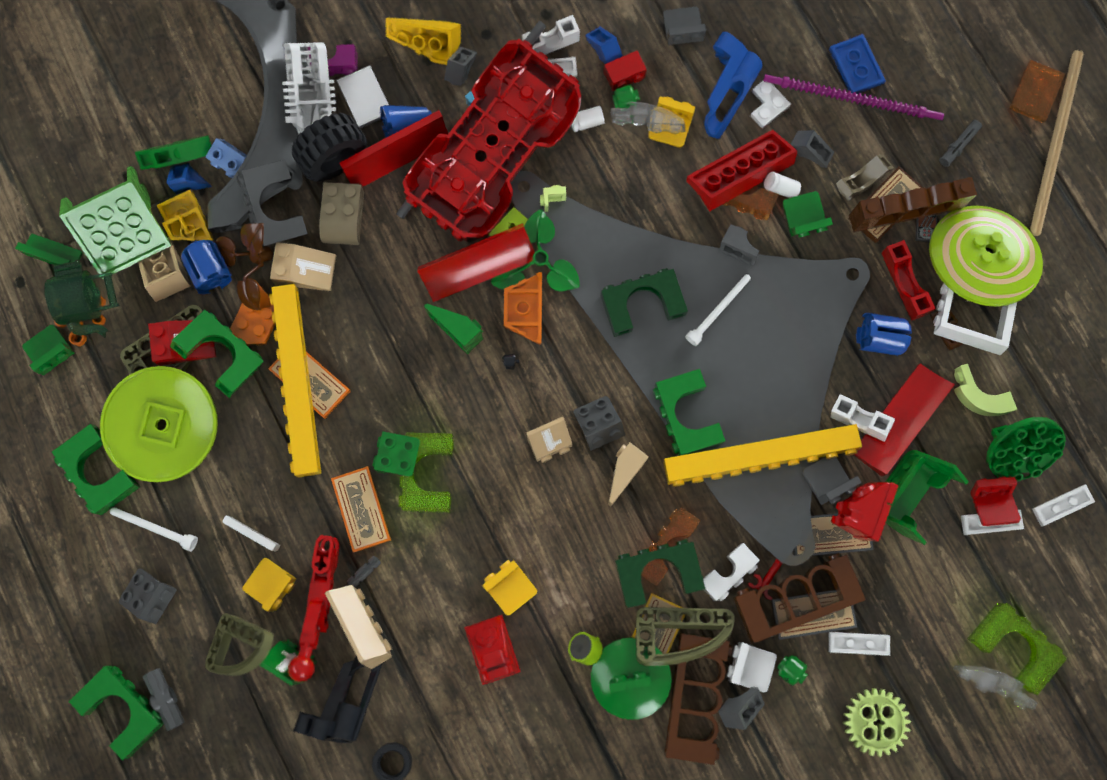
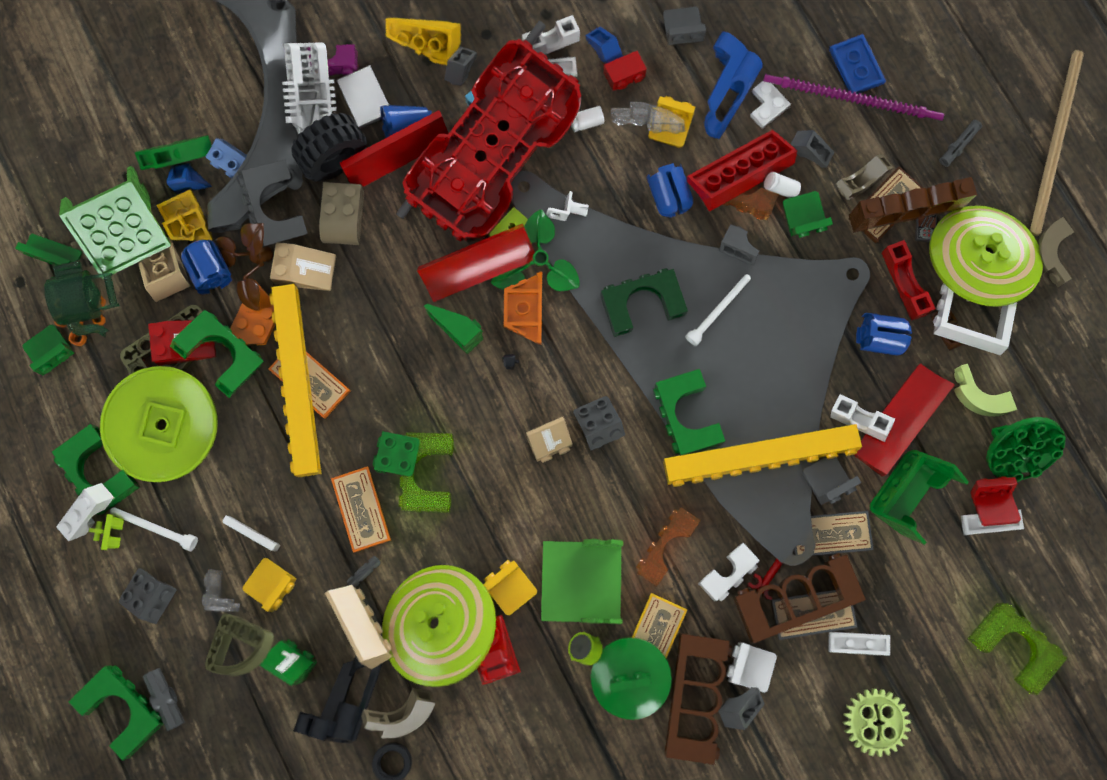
(78, 518): none -> white arch
(111, 523): none -> lime hips
(212, 599): none -> clear bracket
(318, 607): red piece -> none
(402, 720): none -> dark tan arch
(463, 632): none -> lime dish
(552, 194): yellowish green bracket -> none
(570, 207): none -> white bracket
(582, 581): none -> bright green piece
(624, 96): green head -> none
(627, 466): tan slope -> none
(670, 190): none -> blue cylinder
(675, 623): olive beam -> none
(681, 556): dark green arch -> none
(792, 670): green head -> none
(866, 510): red piece -> none
(991, 680): clear slope -> none
(1037, 91): clear orange tile -> none
(1048, 245): none -> dark tan arch
(1063, 505): white tile -> none

